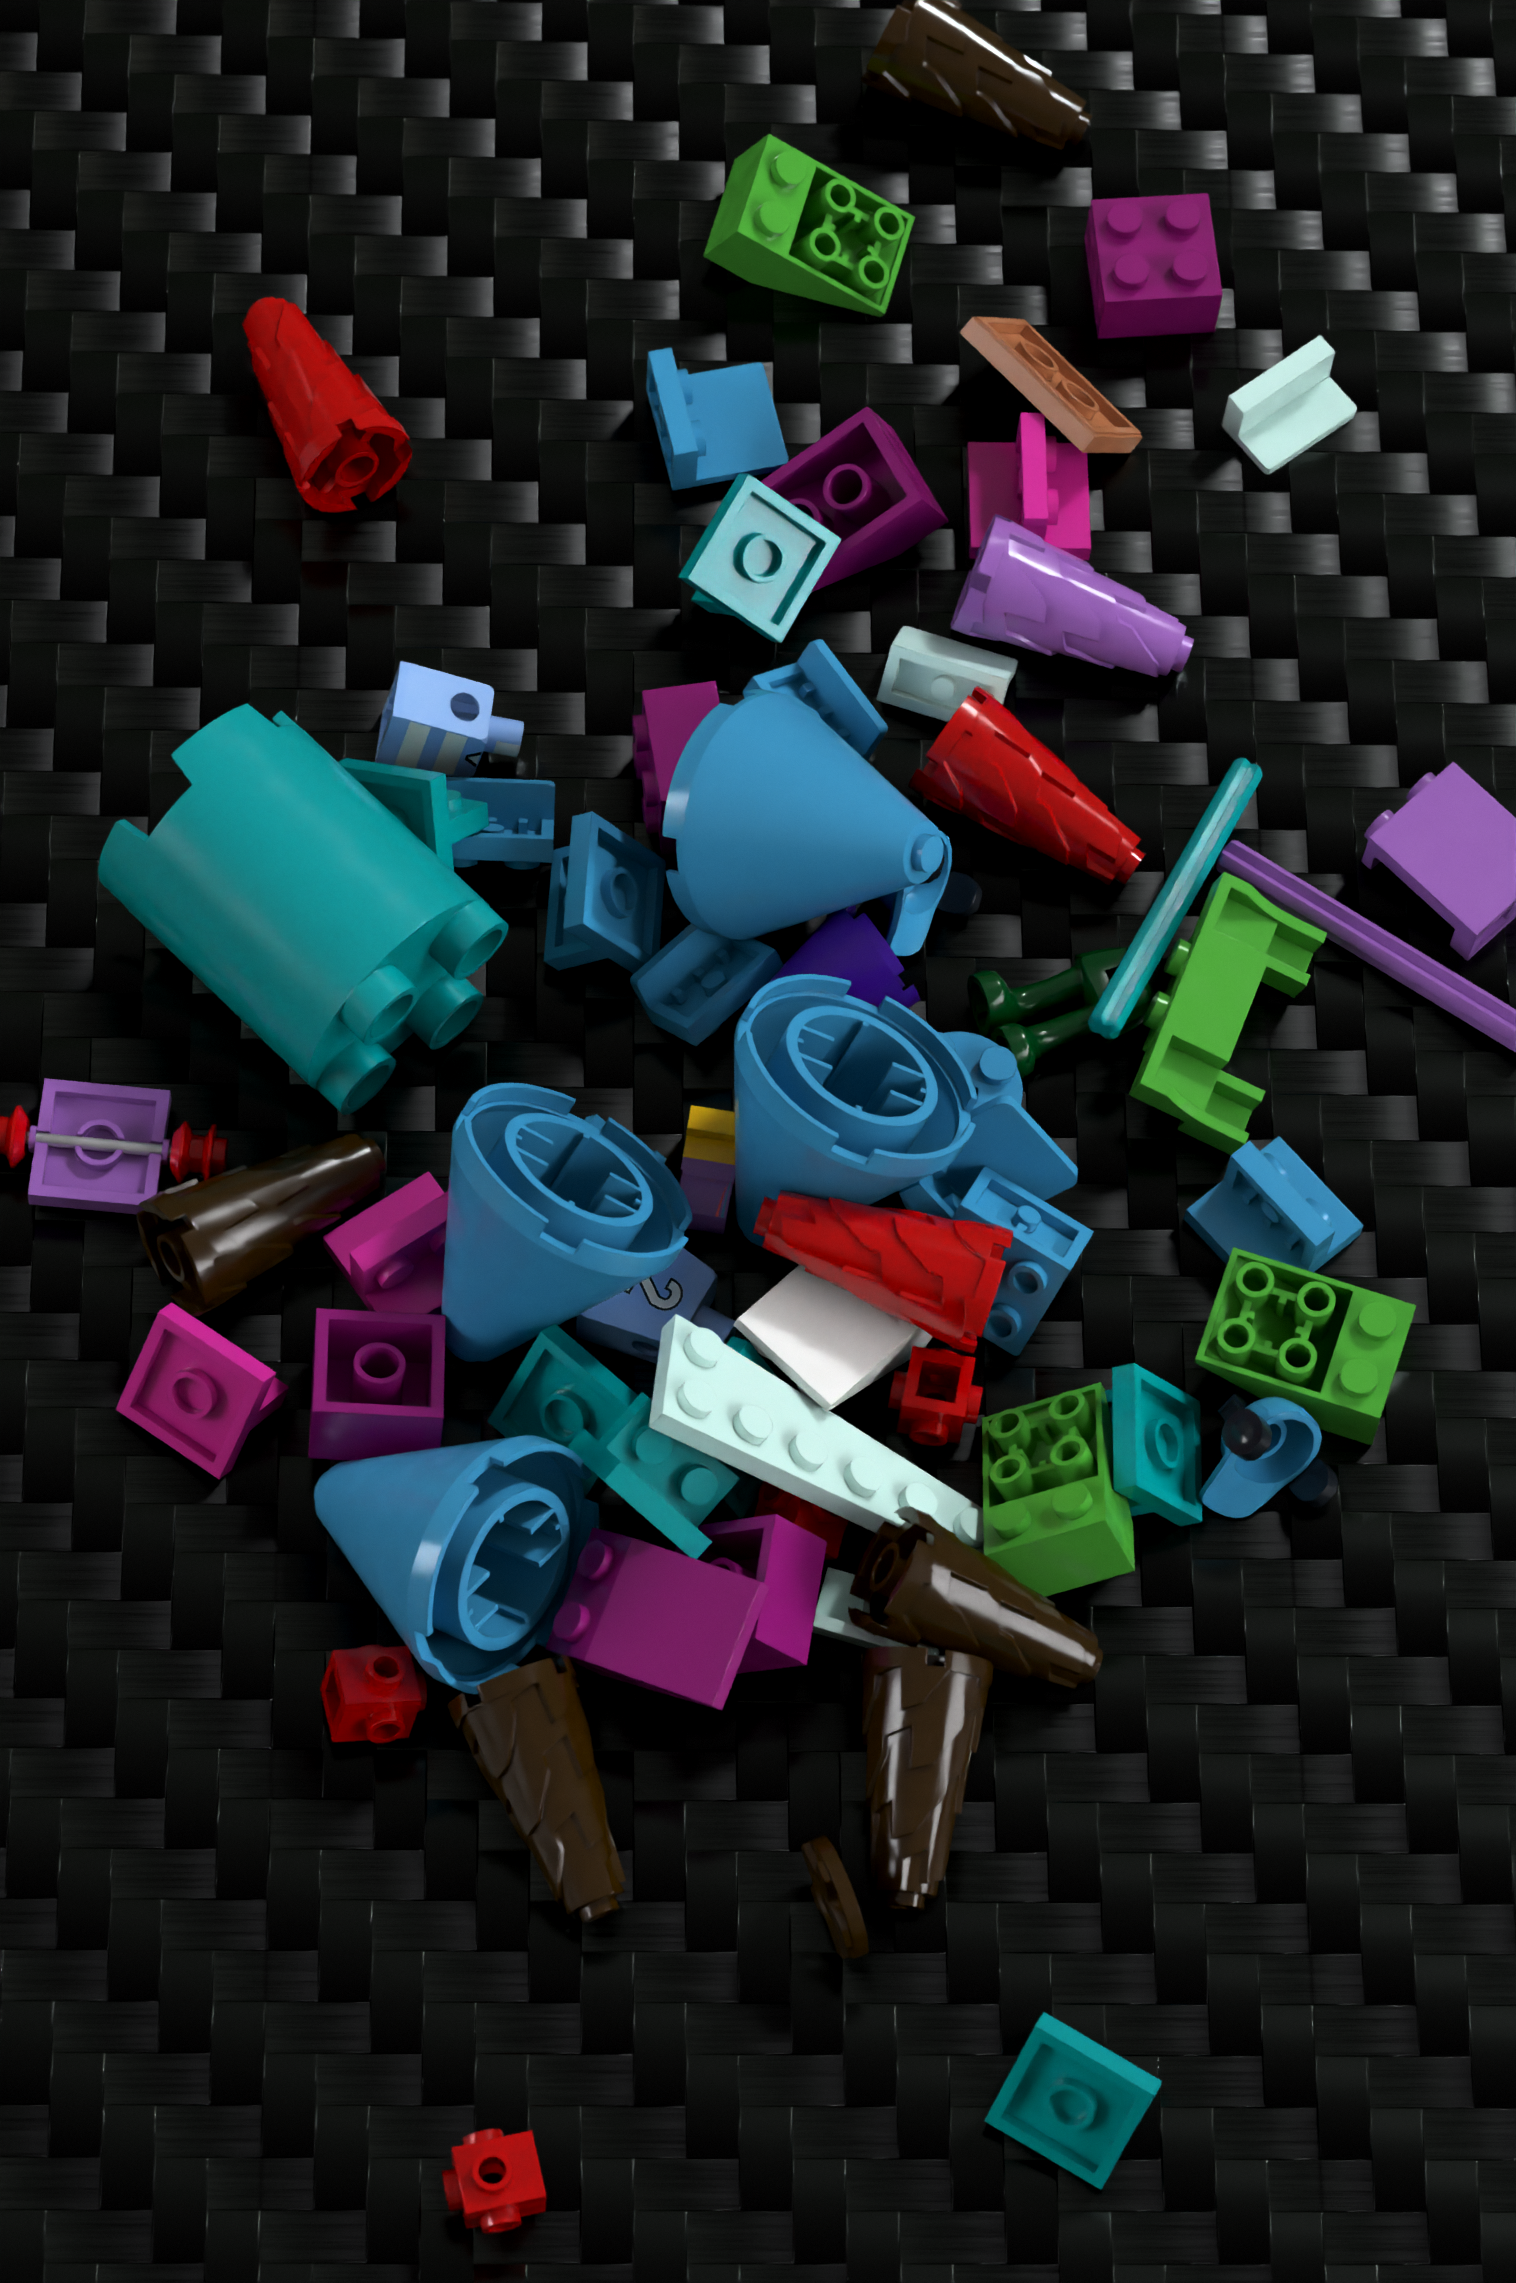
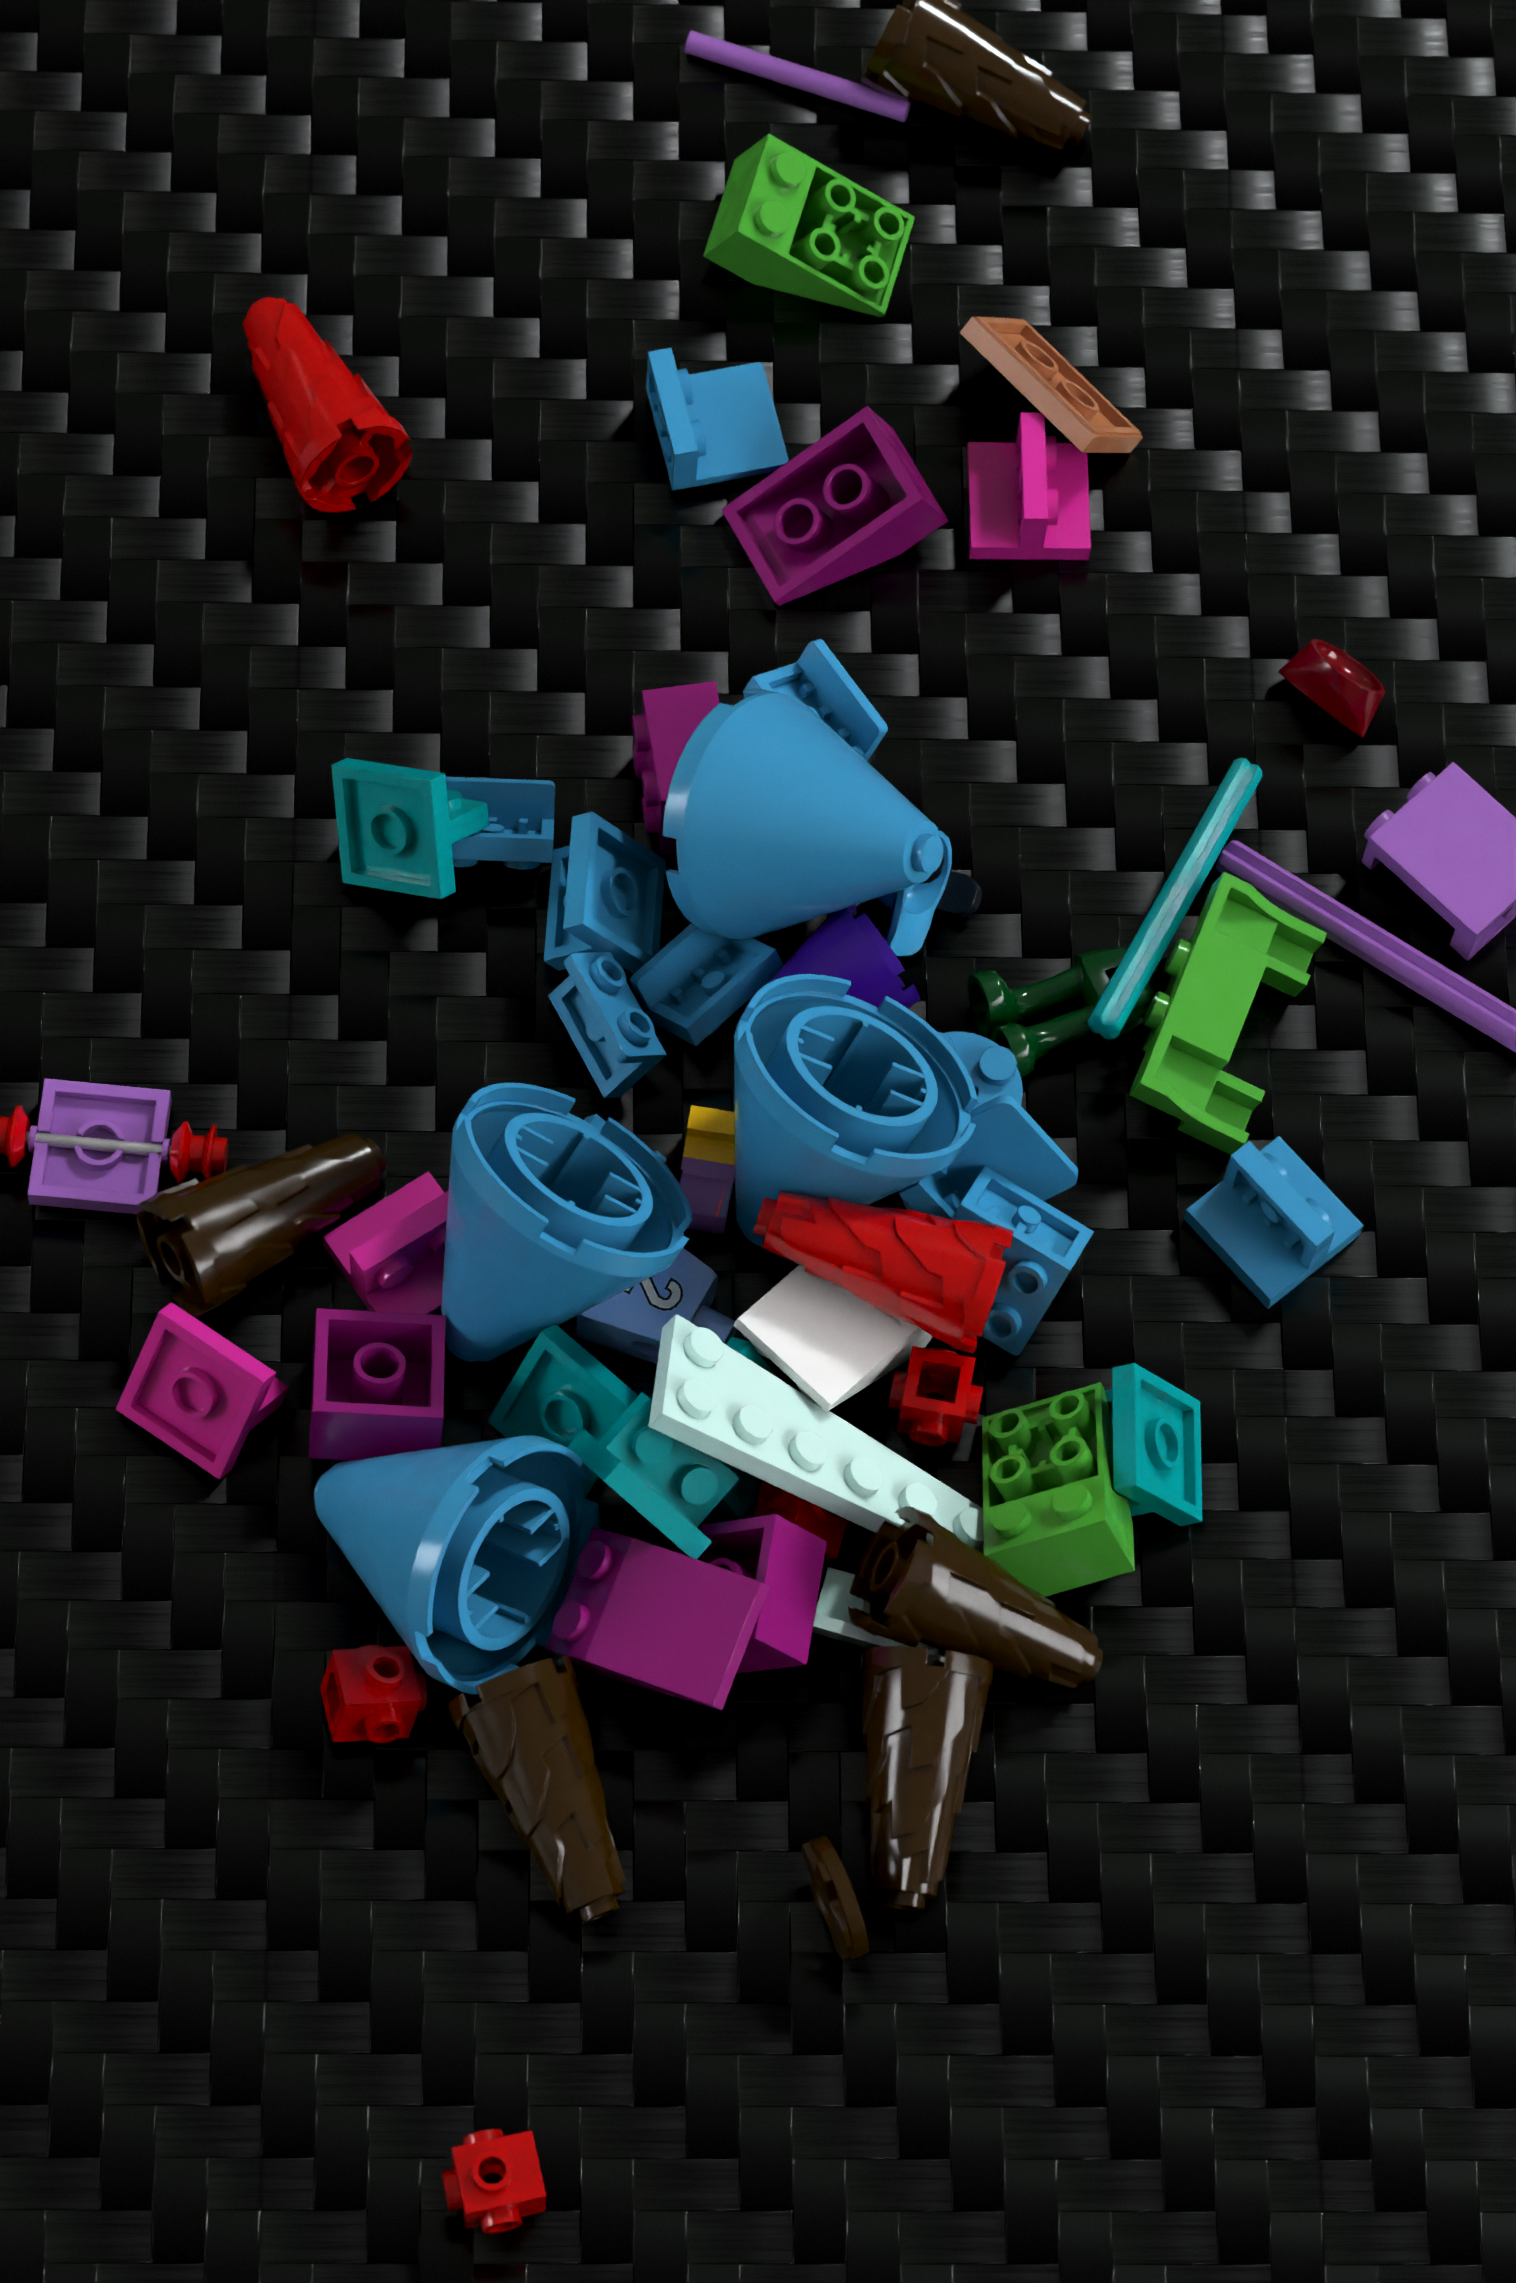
(305, 905): teal brick -> none
(442, 723): light blue torso -> none
(606, 1022): none -> dark azure bracket
(758, 559): bracket -> none
(796, 76): none -> medium lavender bar
(939, 673): light aqua panel -> none
(1021, 790): red cone -> none
(1058, 604): medium lavender cone -> none
(1072, 2100): teal bracket -> none
(1153, 266): magenta brick -> none
(1262, 1452): dark azure cap -> none
(1288, 407): light aqua panel -> none
(1306, 1341): bright green slope -> none
(1336, 684): none -> dark red piece

